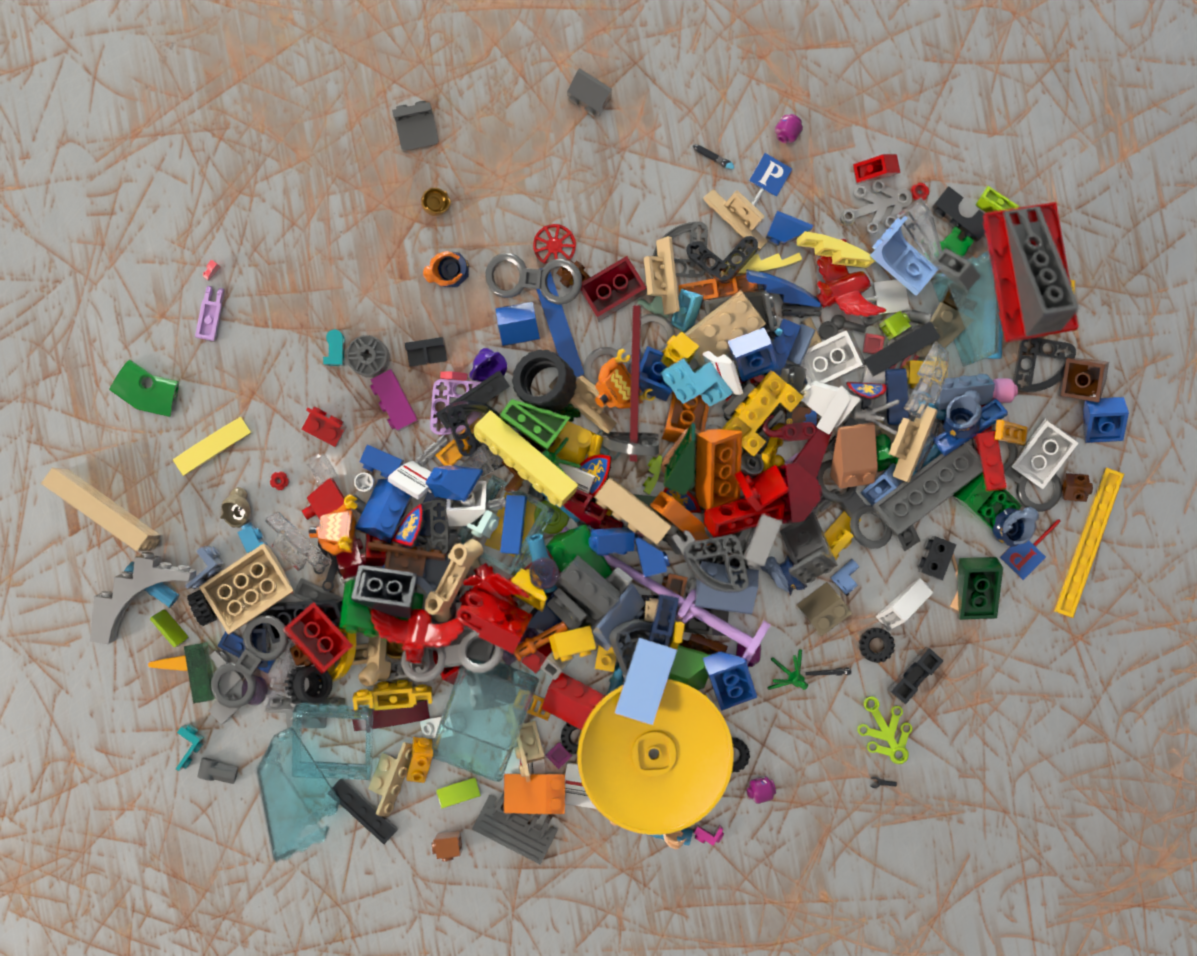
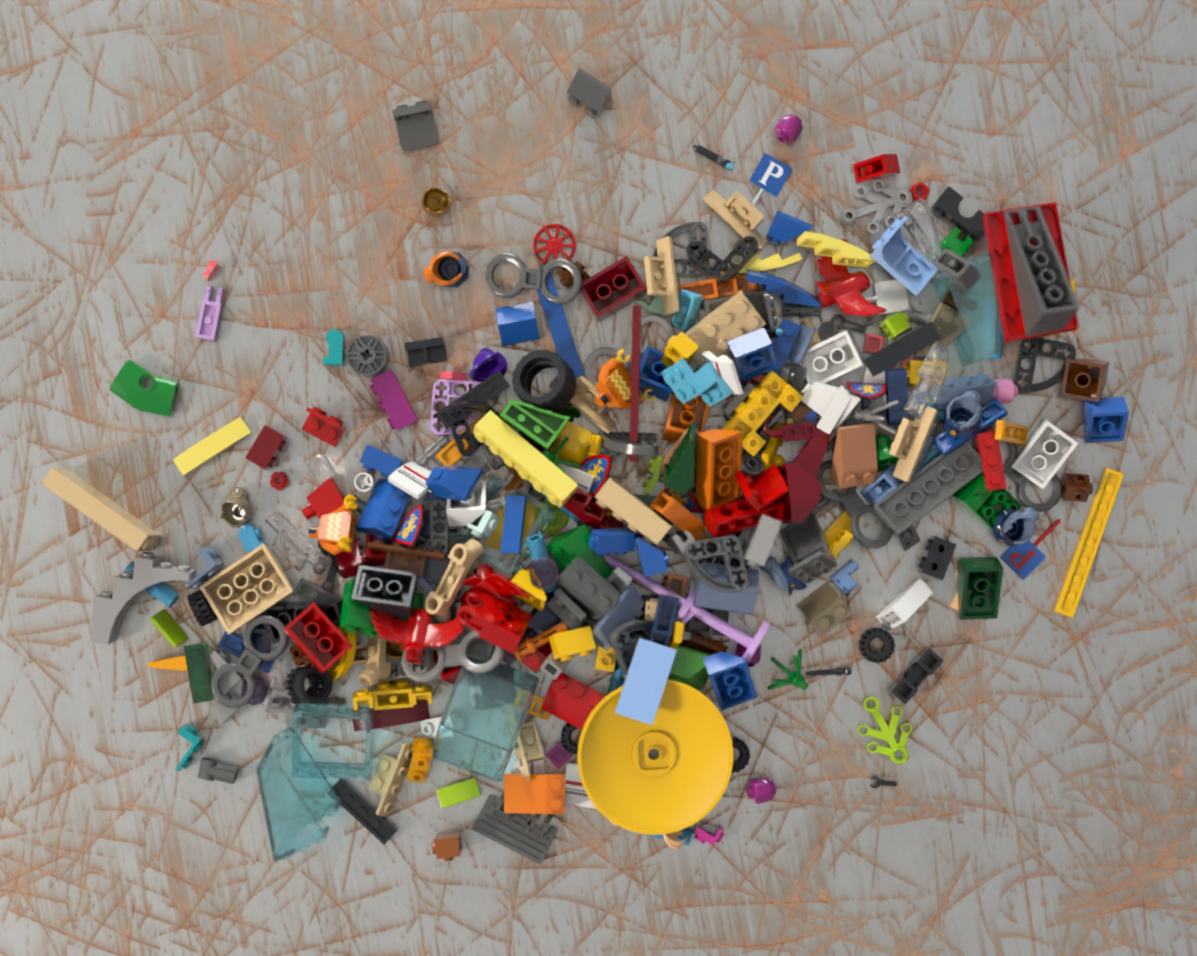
(267, 448): none -> dark red brick
(994, 201): lime slope -> none

